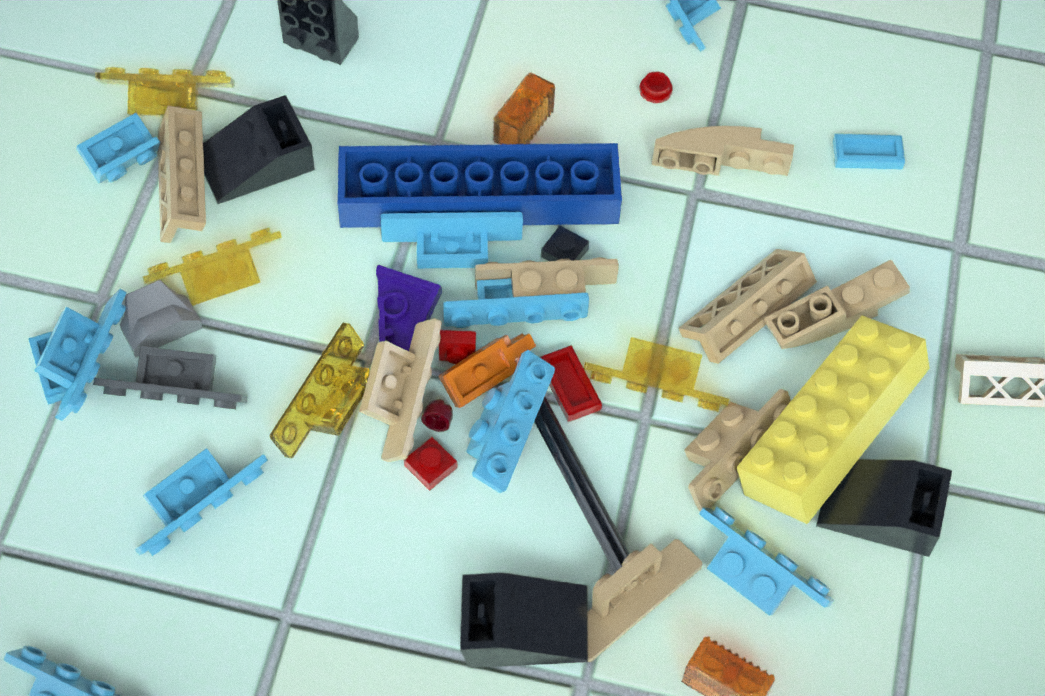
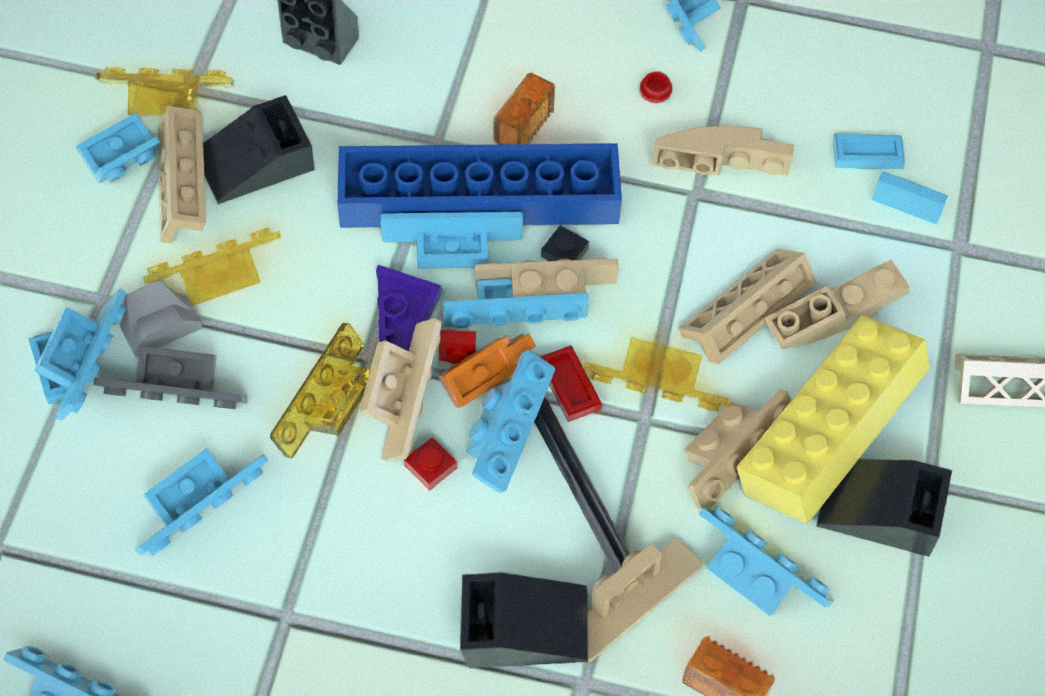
(443, 419): dark red hinge -> none
(909, 197): none -> medium azure tile

